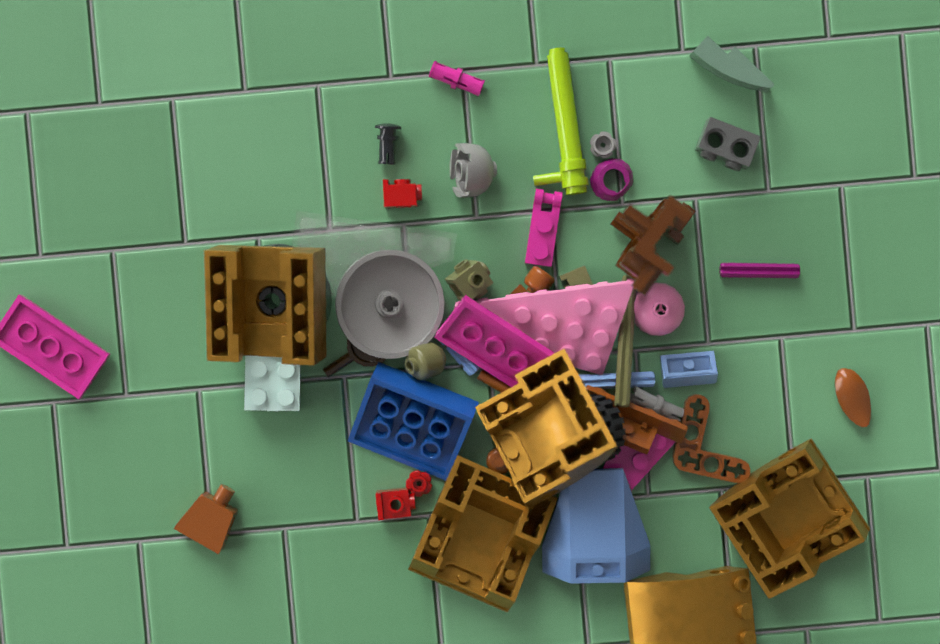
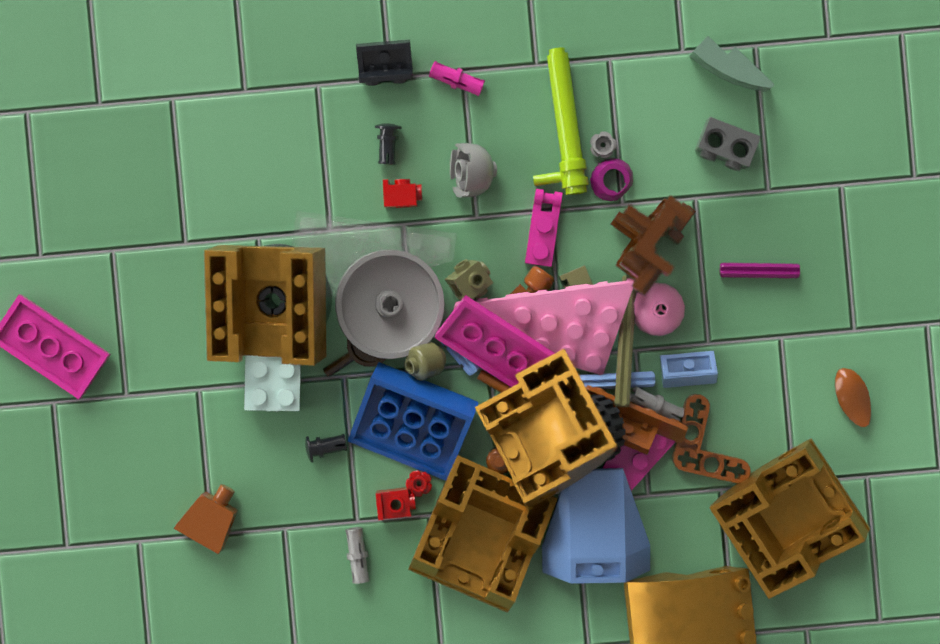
(324, 446): none -> black pin
(357, 555): none -> light grey pin
(384, 62): none -> black bracket

